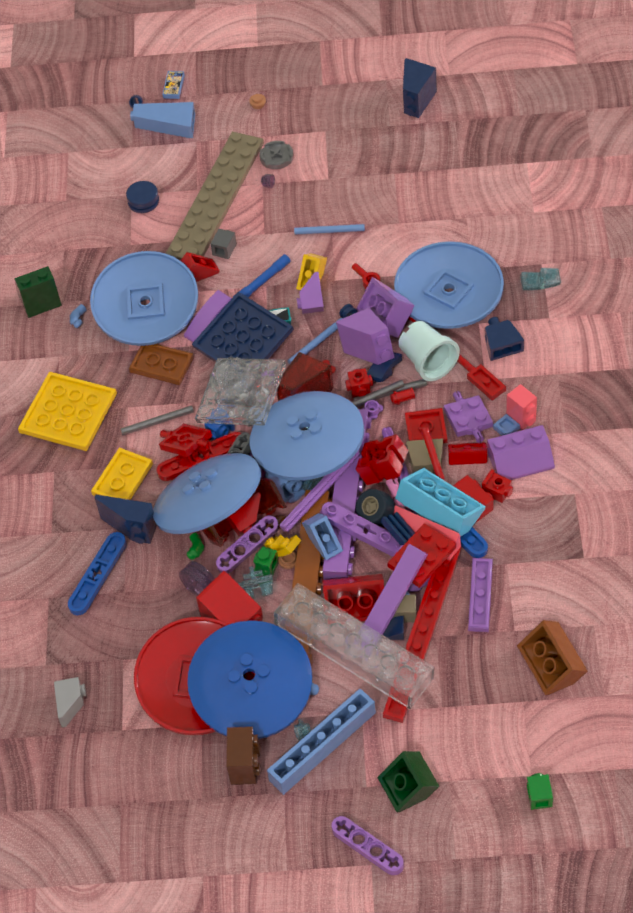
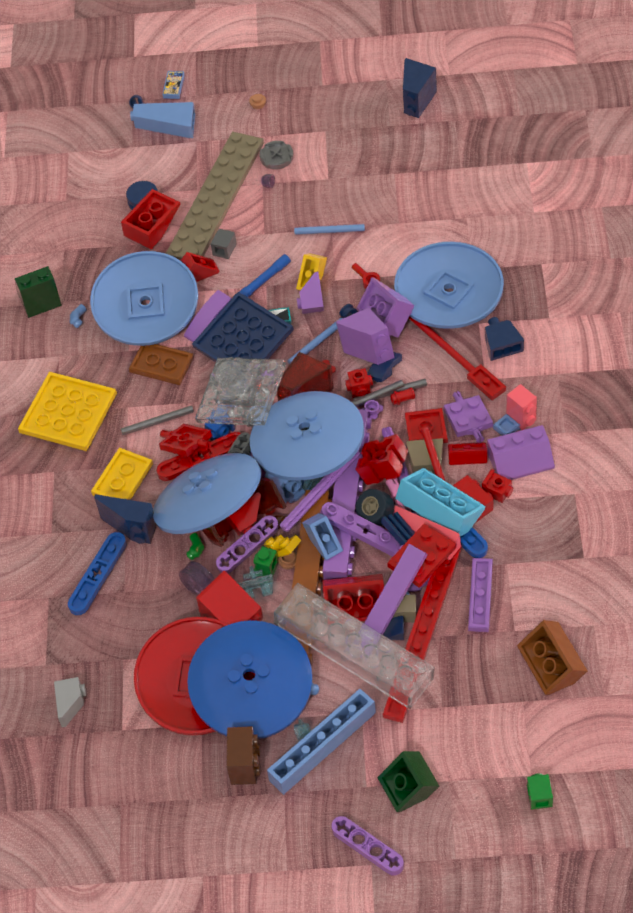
(150, 219): none -> red slope
(429, 351): light aqua piece -> none
(544, 279): clear light blue slope -> none

